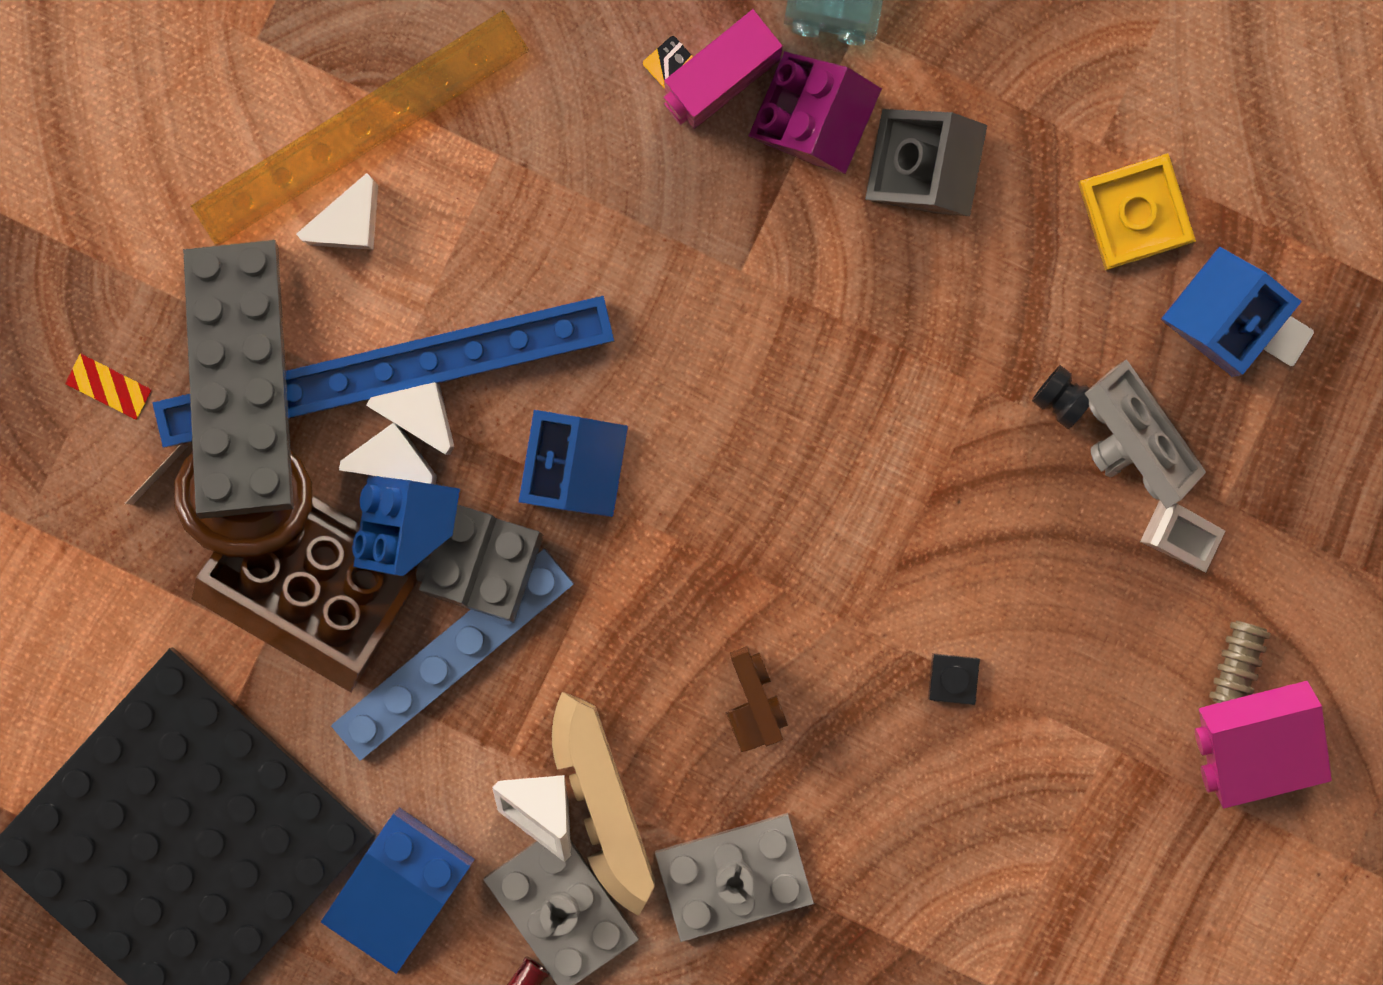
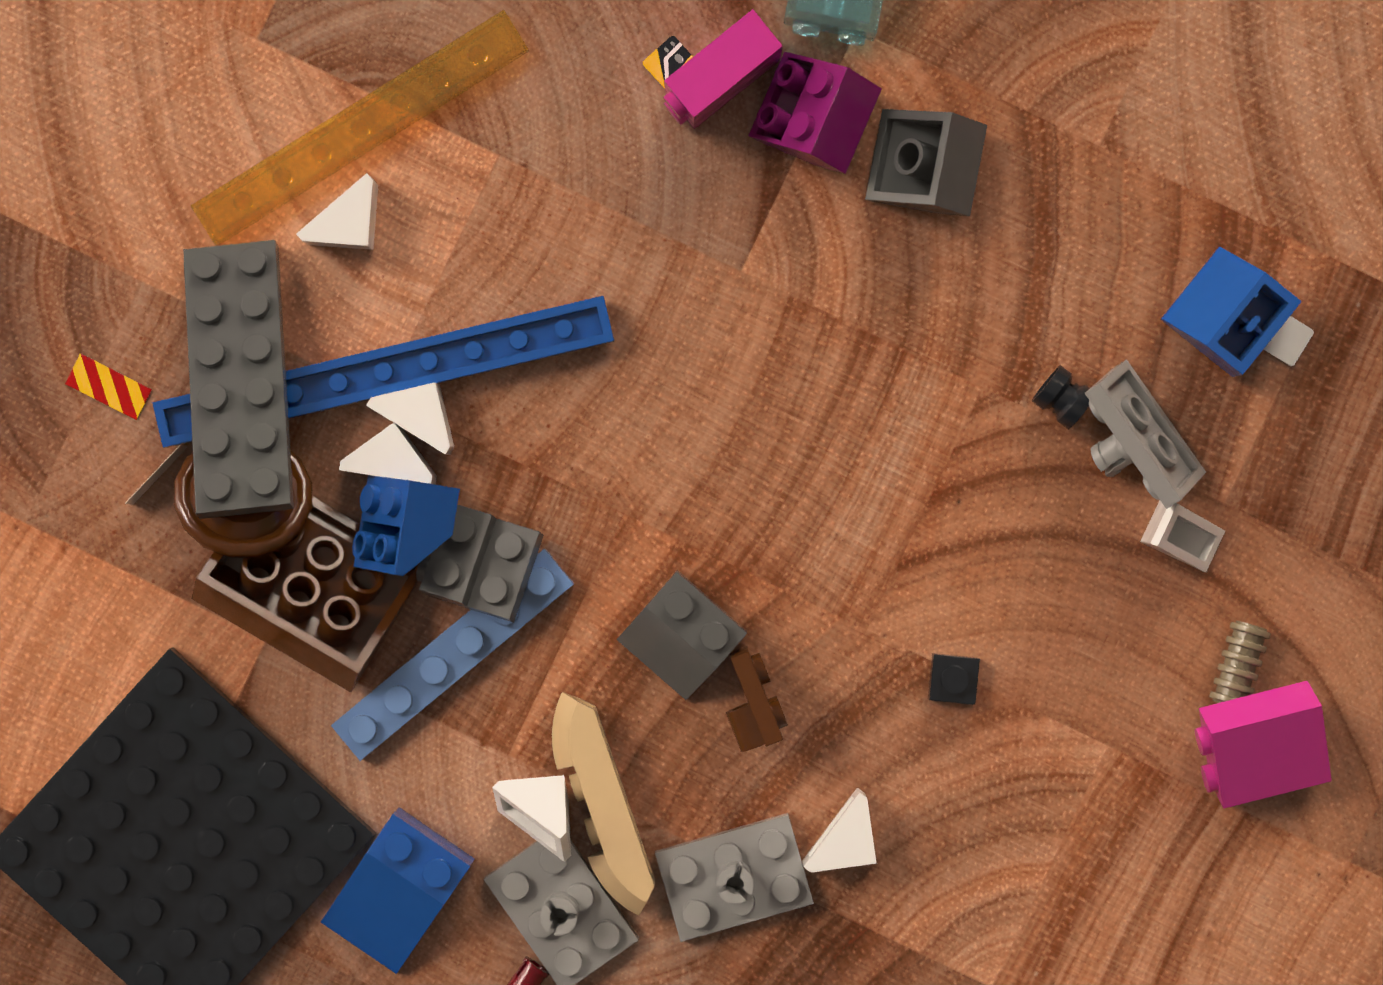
(573, 463): blue slope -> none
(682, 635): none -> dark grey slope
(846, 839): none -> white slope
(1136, 211): yellow tile -> none

